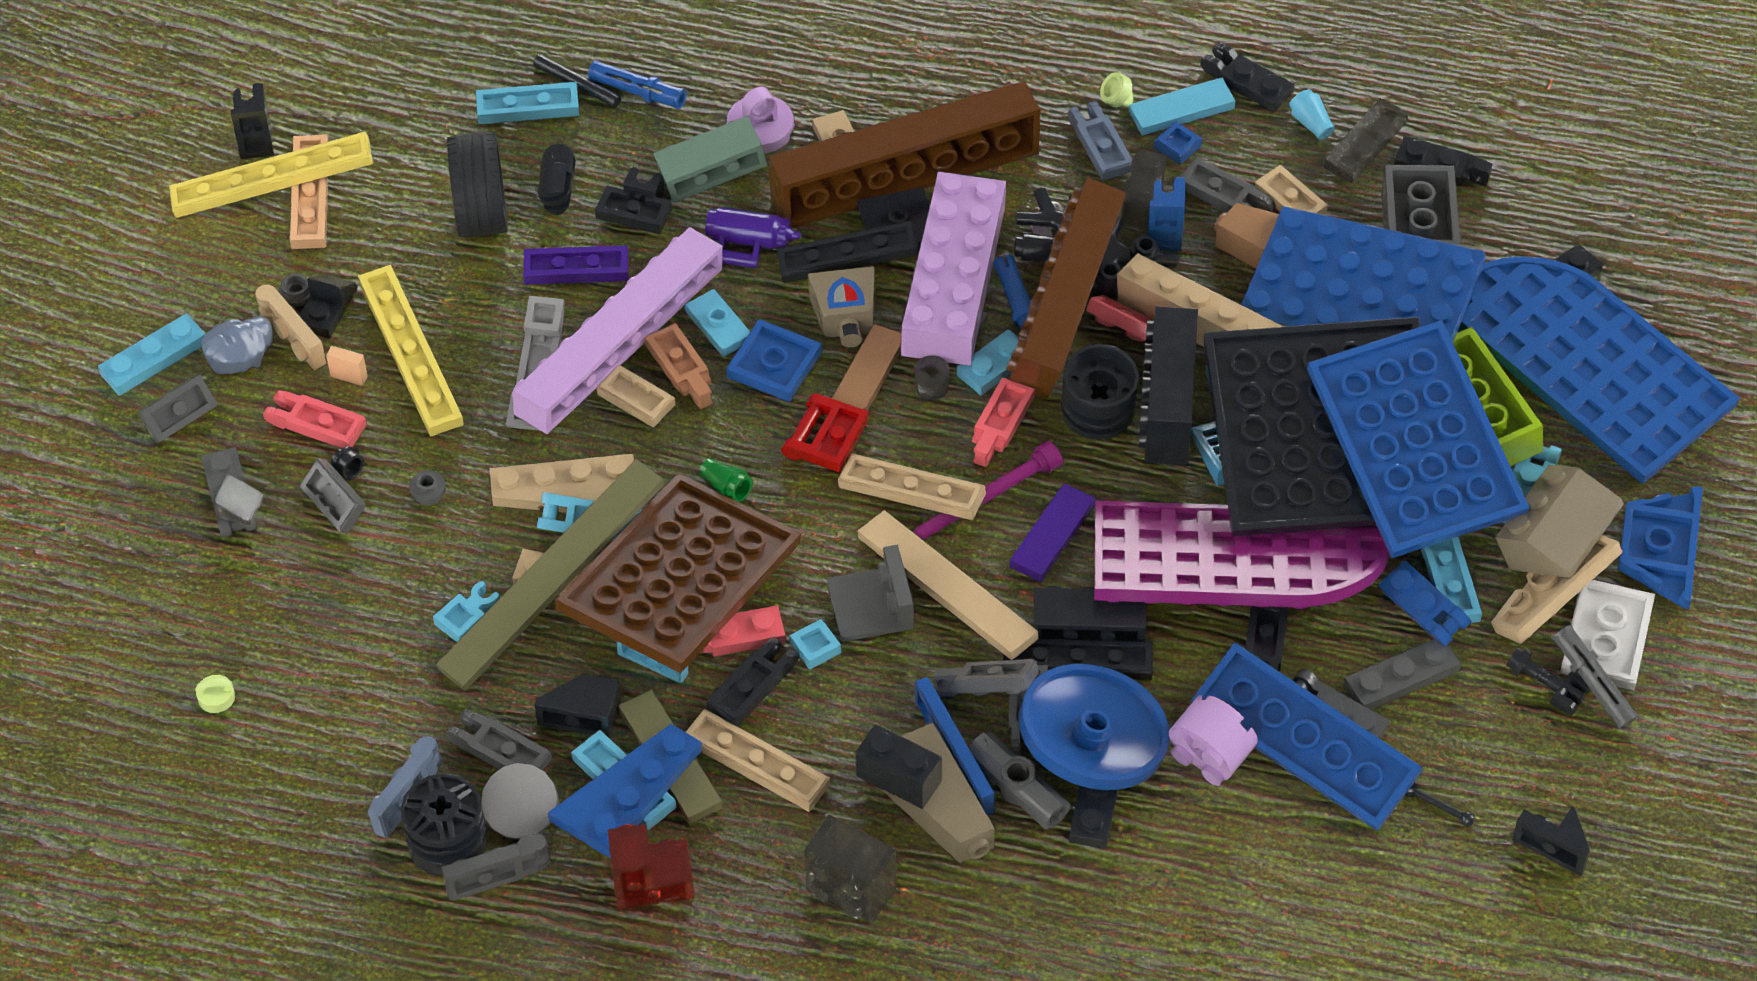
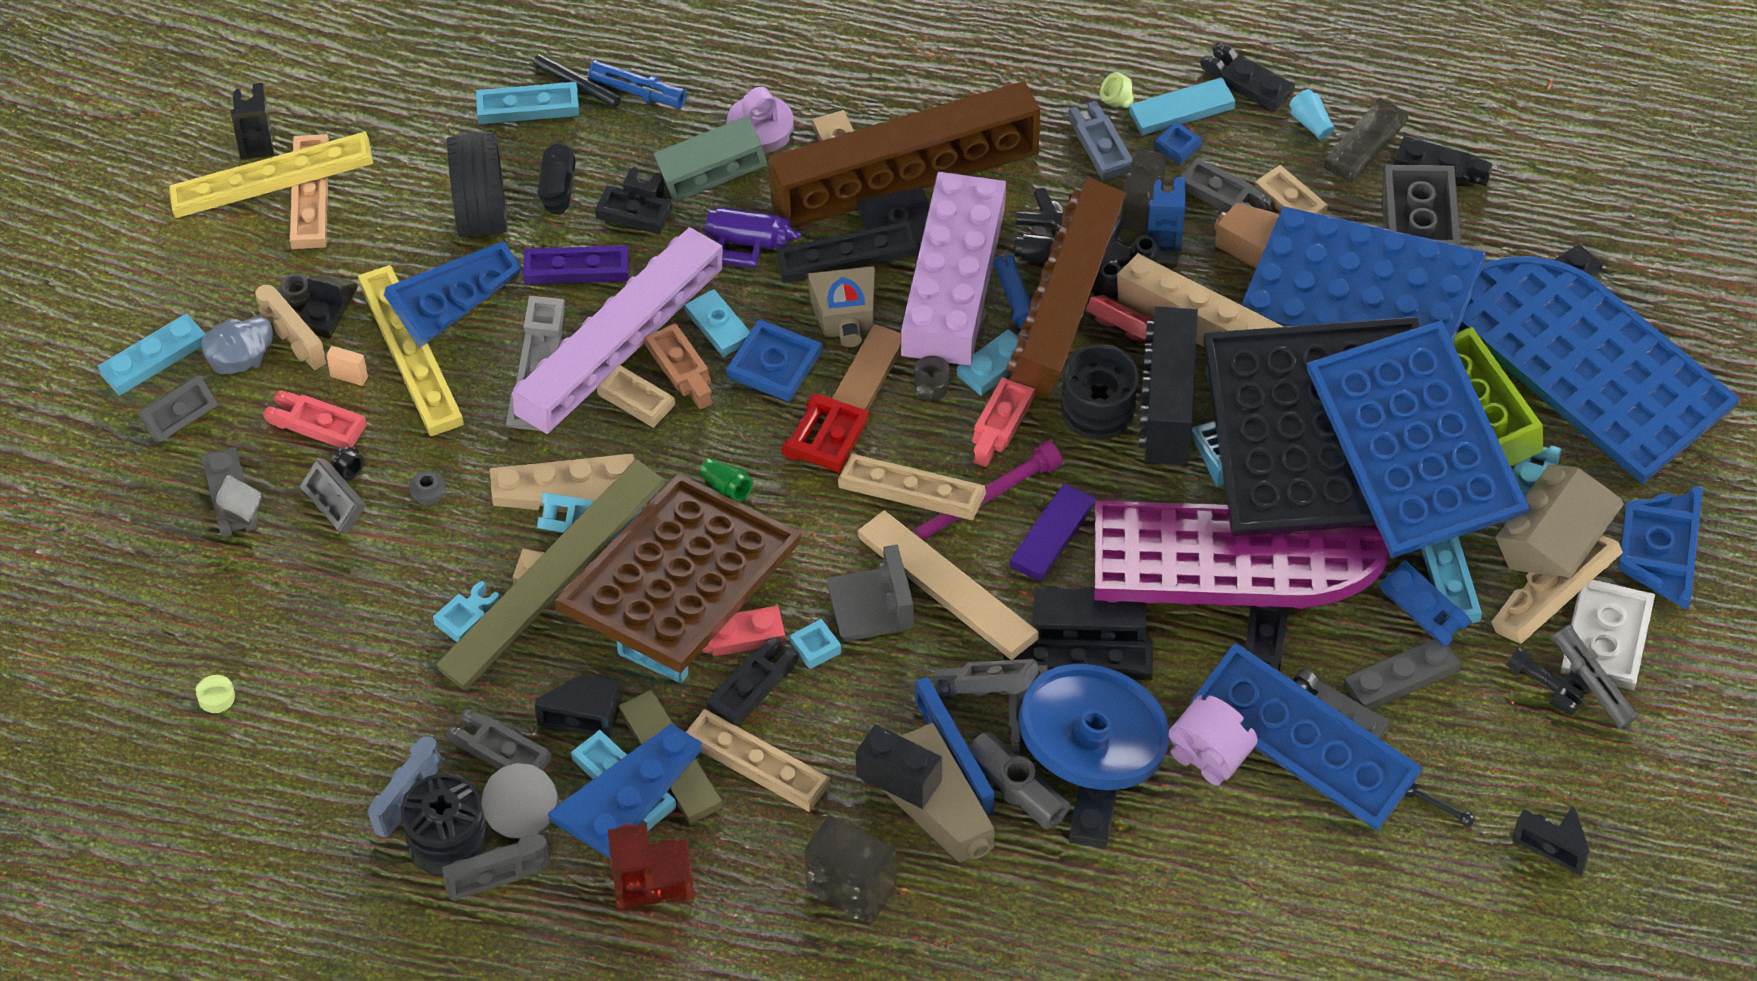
(448, 292): none -> blue wing

